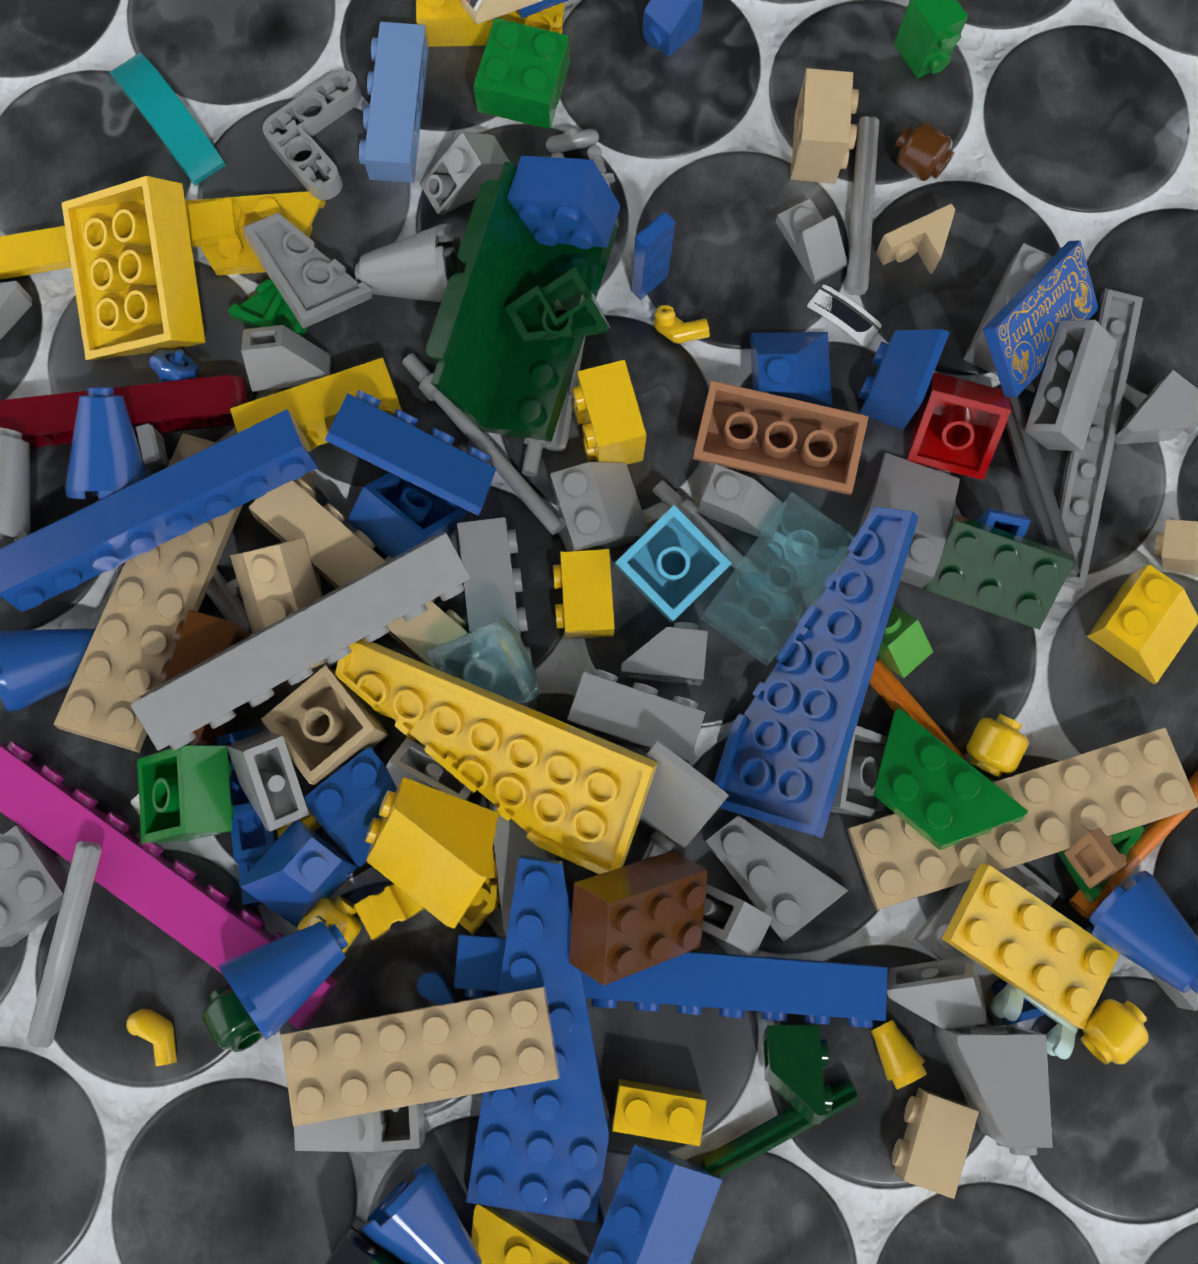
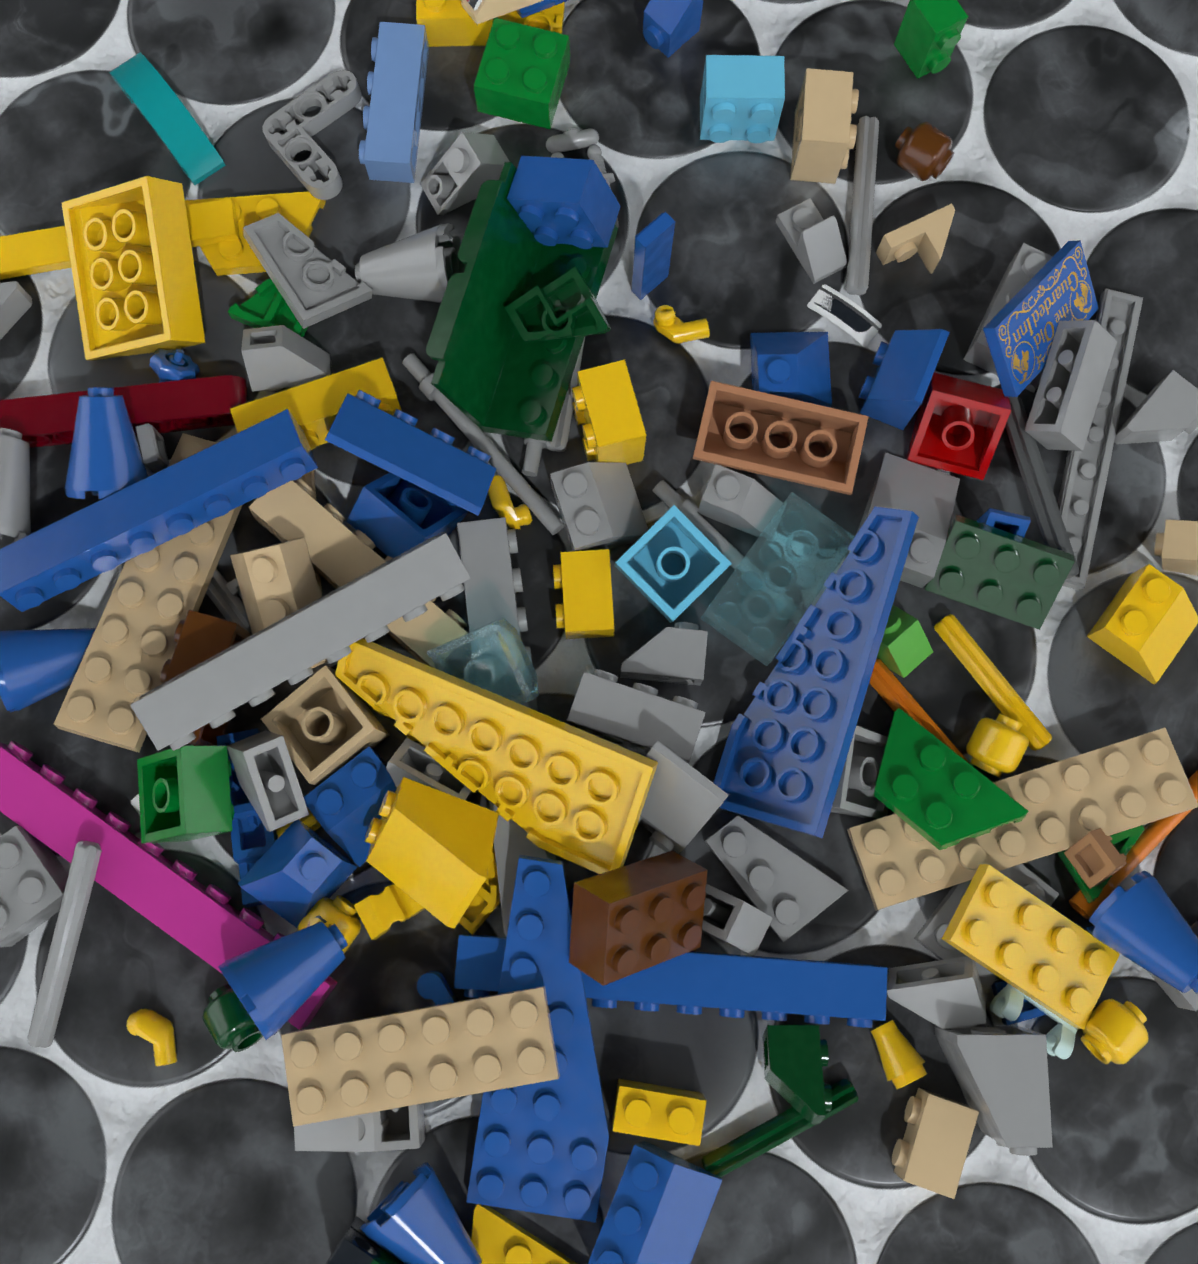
(504, 507): none -> yellow arm
(741, 98): none -> medium azure brick
(992, 680): none -> yellow axle

